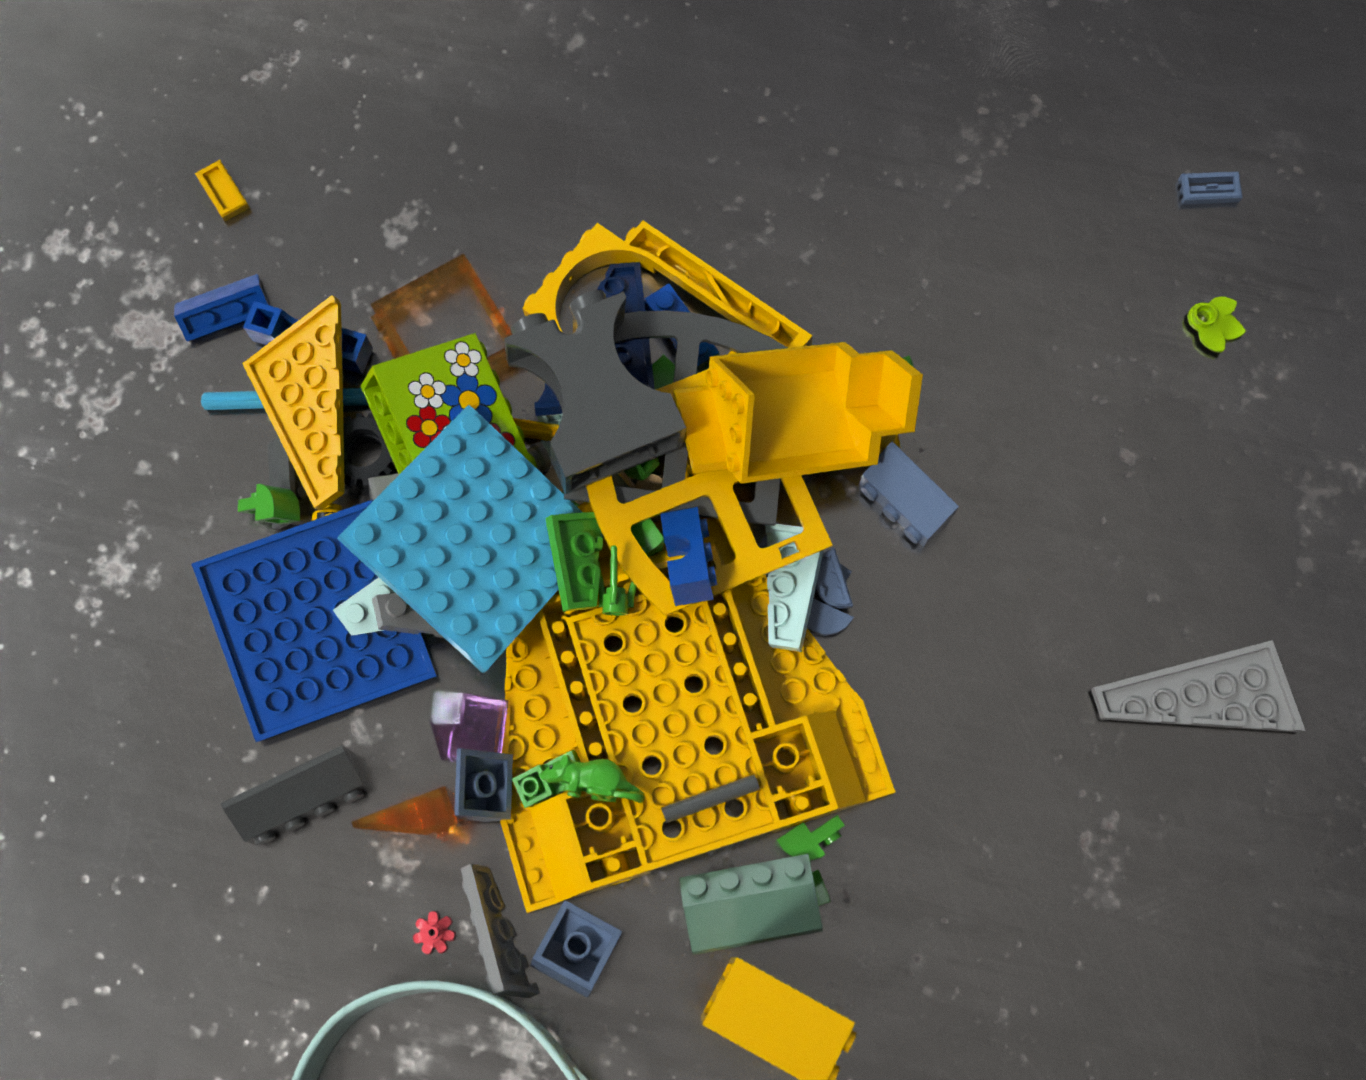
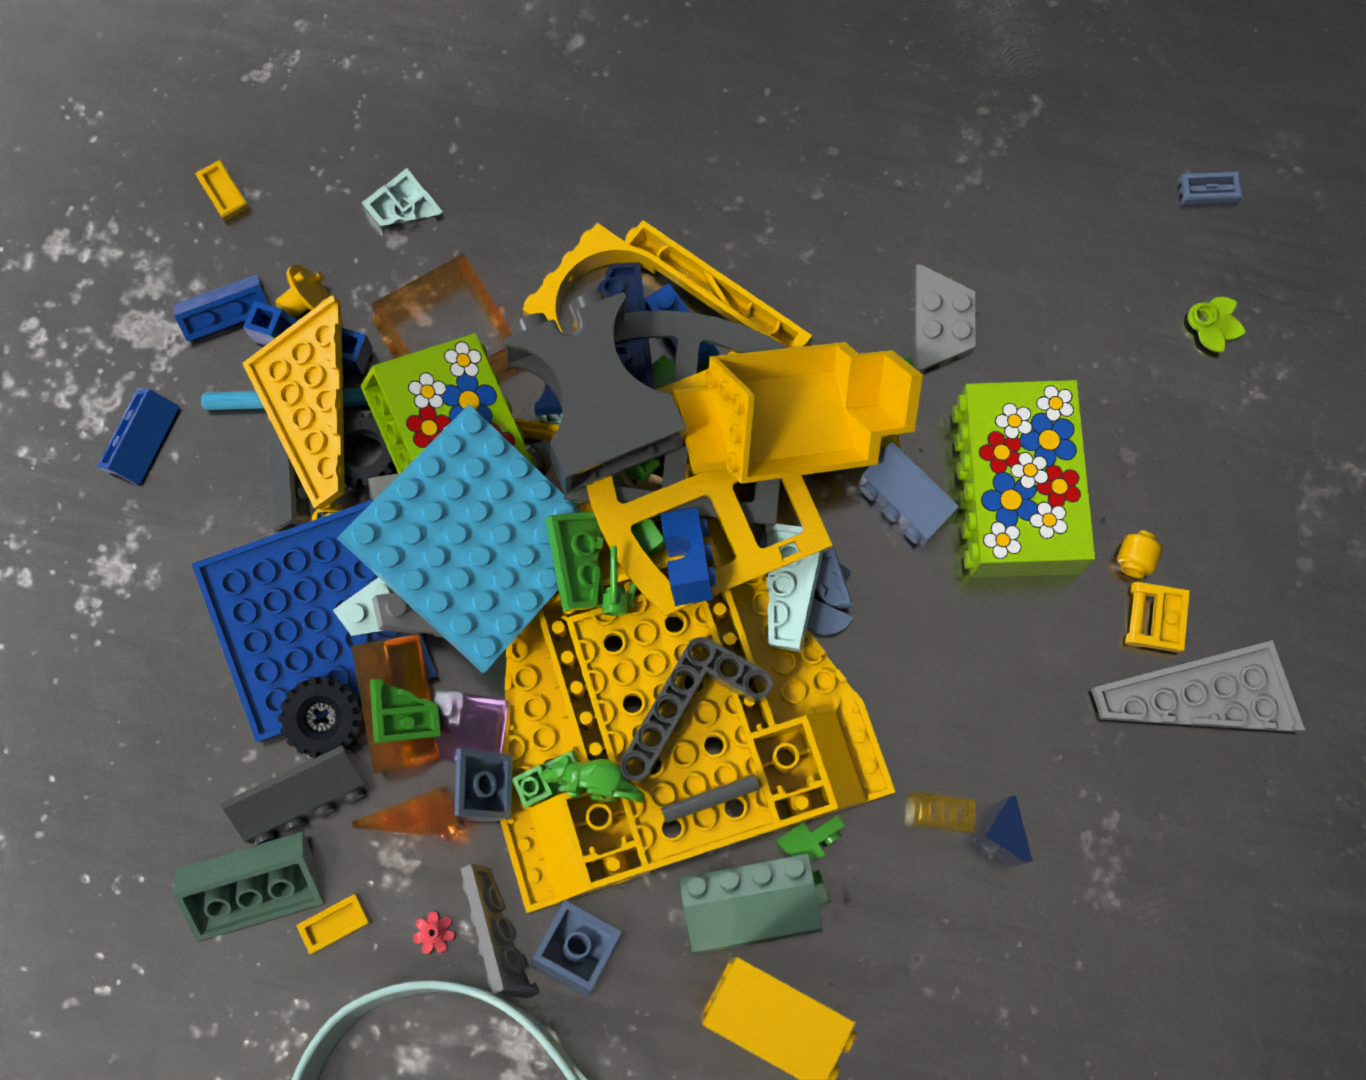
(138, 435): none -> blue panel
(248, 886): none -> sand green slope
(271, 505): bright green brick -> none
(299, 716): none -> black bush
(305, 291): none -> yellow piece
(333, 924): none -> yellow tile
(401, 201): none -> light aqua slope
(401, 714): none -> bright green wing
(402, 666): none -> clear orange slope
(682, 699): none -> dark grey beam
(914, 810): none -> clear yellow slope
(942, 319): none -> light grey wing
(1005, 833): none -> dark blue slope
(1023, 479): none -> brick
(1139, 554): none -> yellow head
(1168, 617): none -> yellow plate

